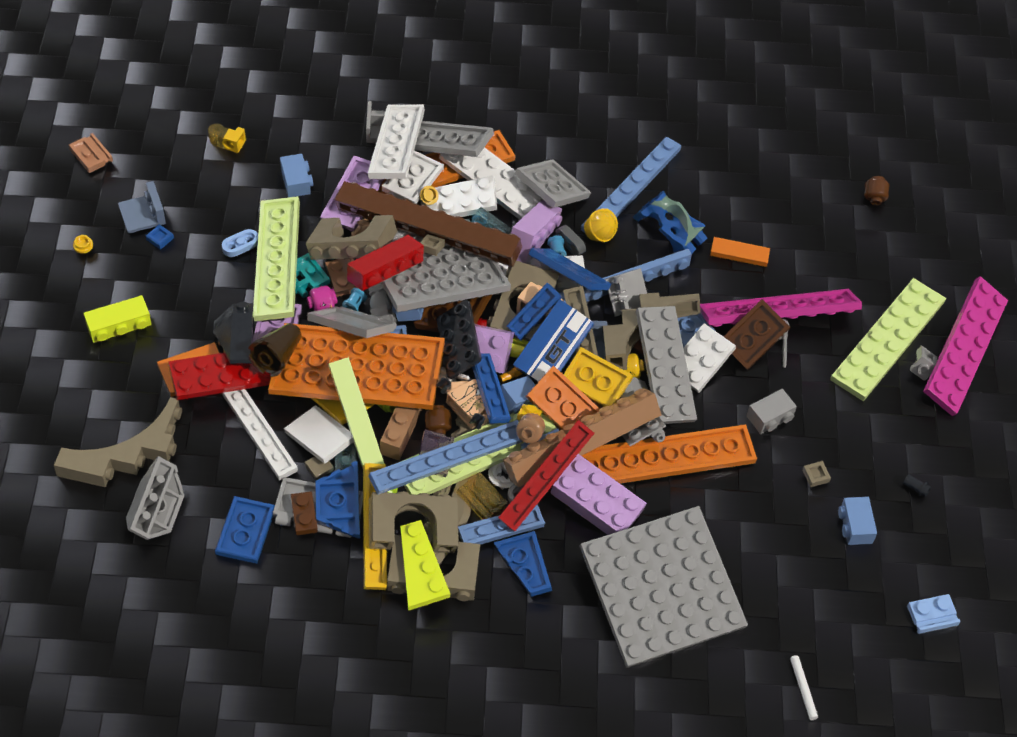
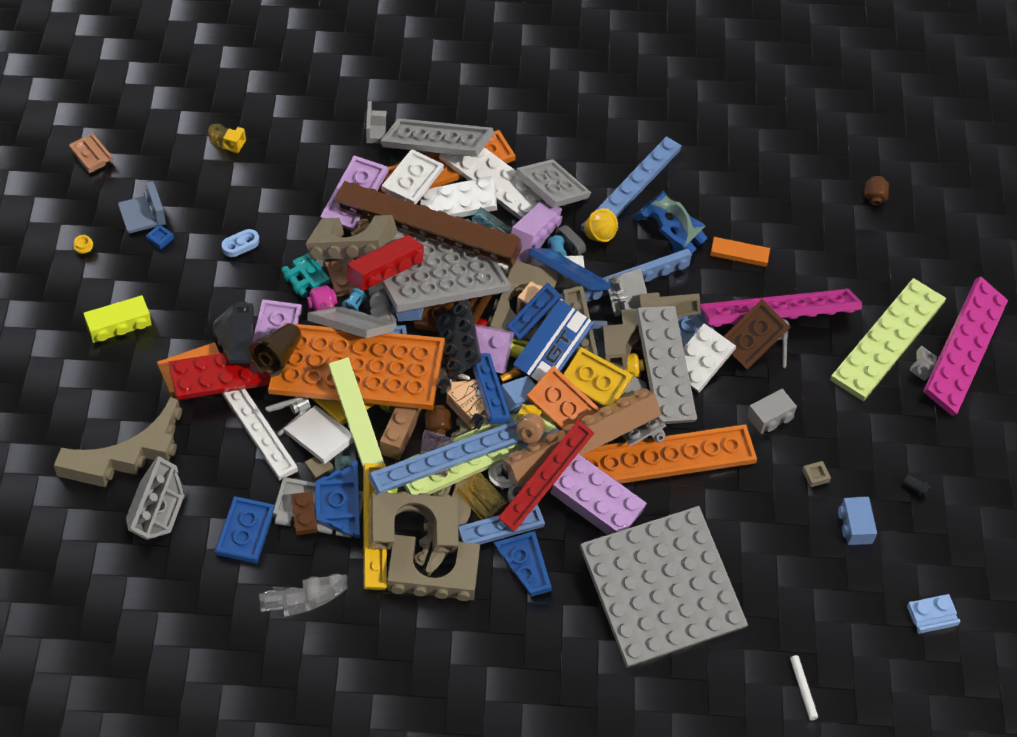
(276, 259): yellowish green plate -> none
(295, 175): medium blue brick -> none
(297, 405): none -> light grey plant
(314, 593): none -> clear slope
(396, 142): white plate -> none
(422, 572): neon yellow wing -> none
(429, 195): yellow plate -> none
(432, 244): dark tan plate -> none

